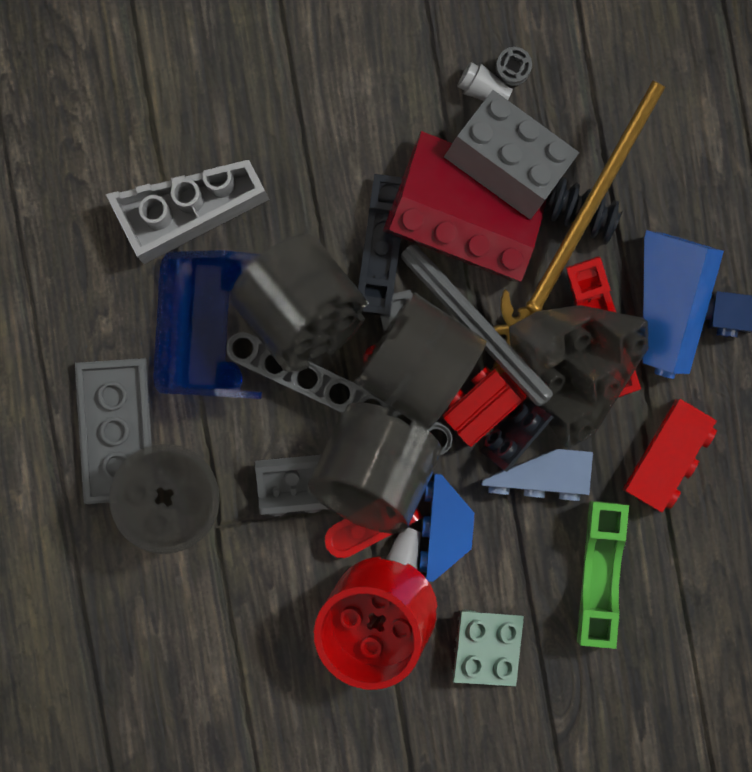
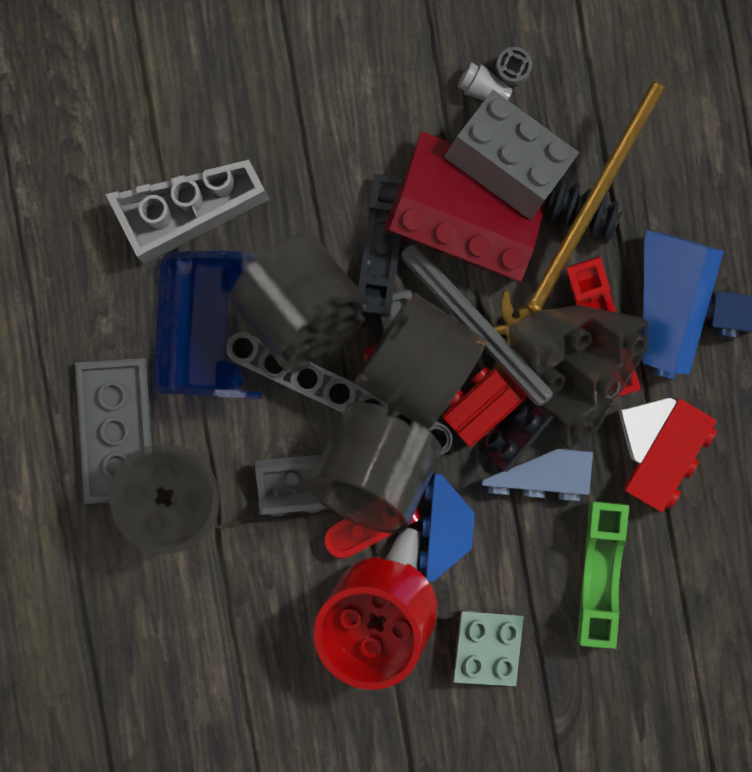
(643, 424): none -> white slope

